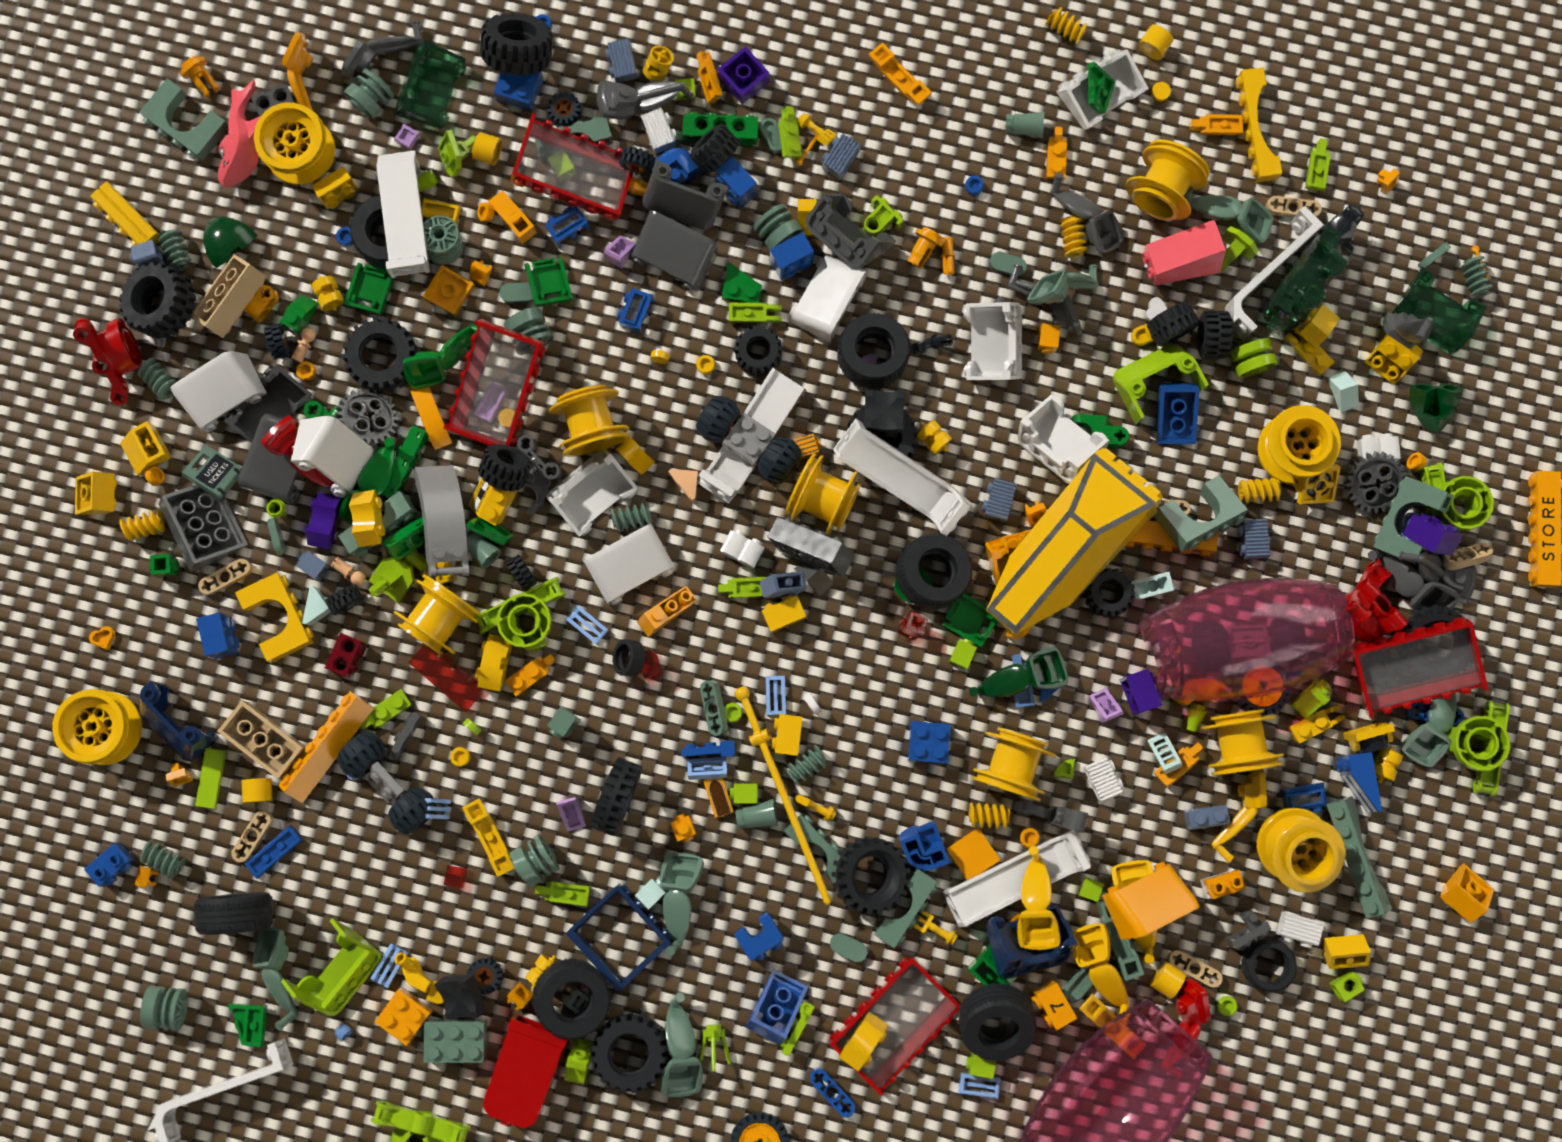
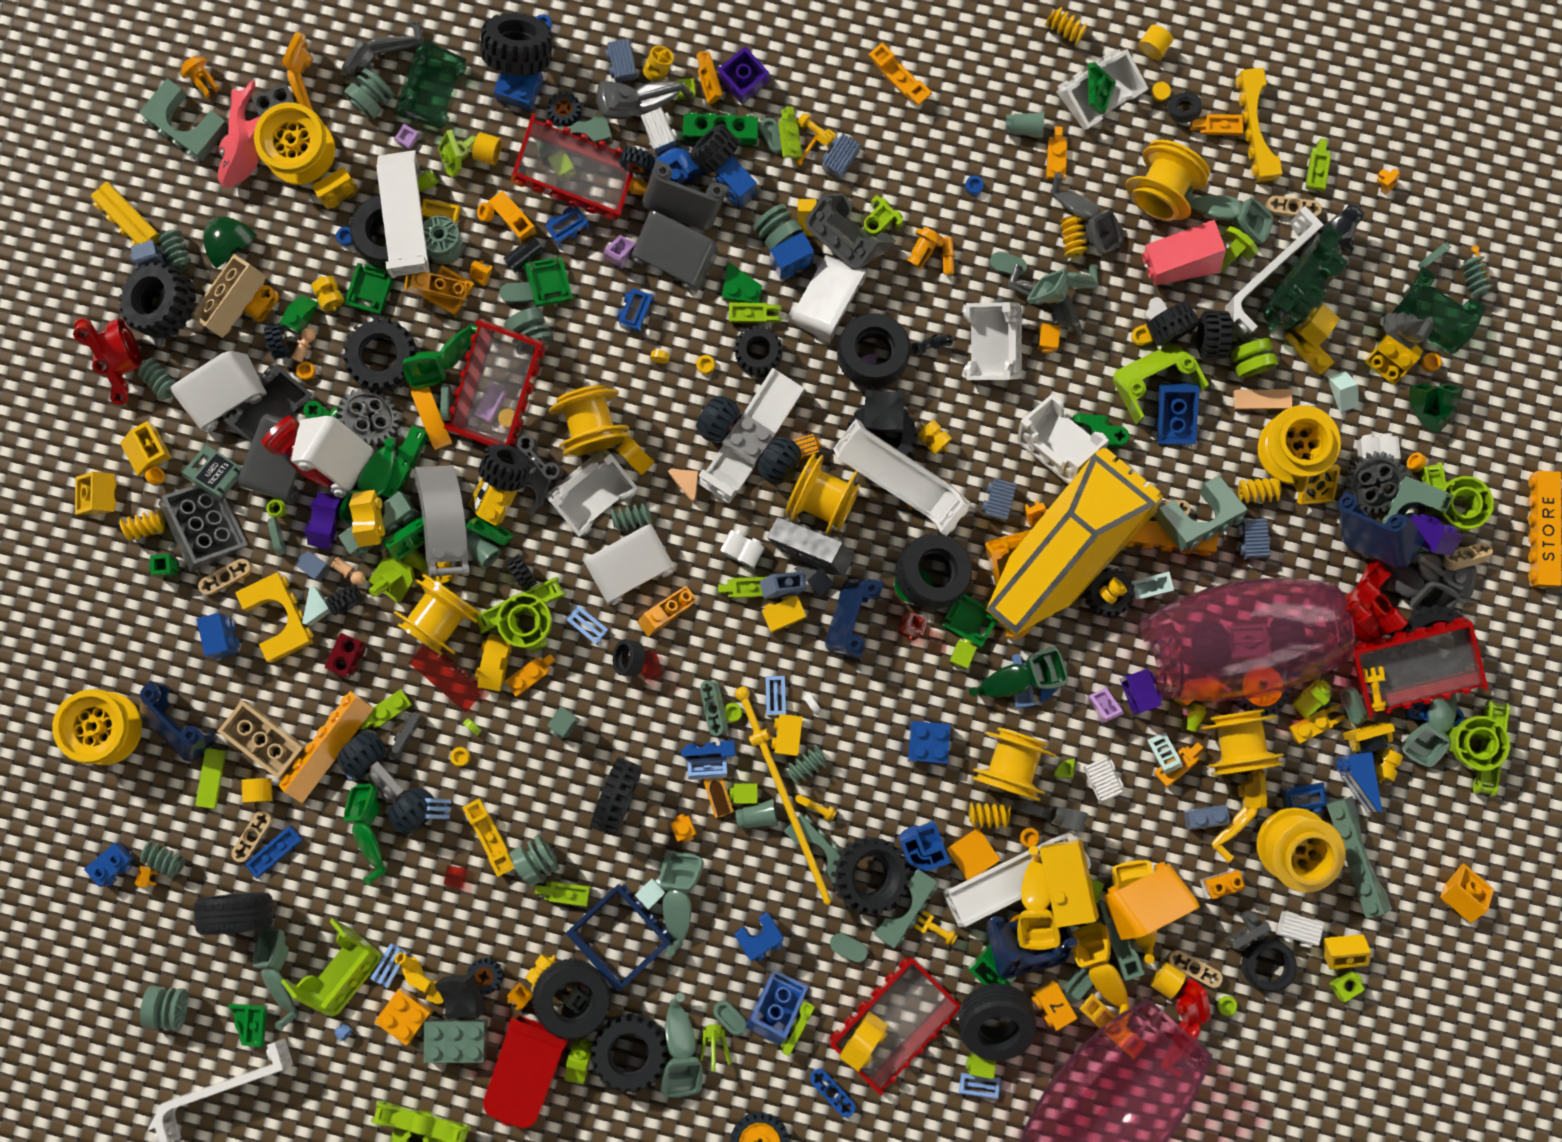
(103, 637): light orange tile -> none
(178, 775): light orange tile -> none
(361, 811): none -> green piece
(435, 286): none -> light orange slope
(446, 402): none -> sand green tile
(523, 253): none -> black pin
(571, 813): lavender slope -> none
(730, 1017): none -> sand green tile
(840, 636): none -> dark blue windscreen
(1069, 883): none -> yellow brick
(1113, 590): none -> yellow wheel
(1185, 116): none -> black tyre
(1262, 399): none -> light nougat tile
(1353, 705): none -> sand green tile
(1378, 704): none -> yellow hinge
(1390, 543): none -> dark blue windscreen
(1431, 362): none -> light orange tile

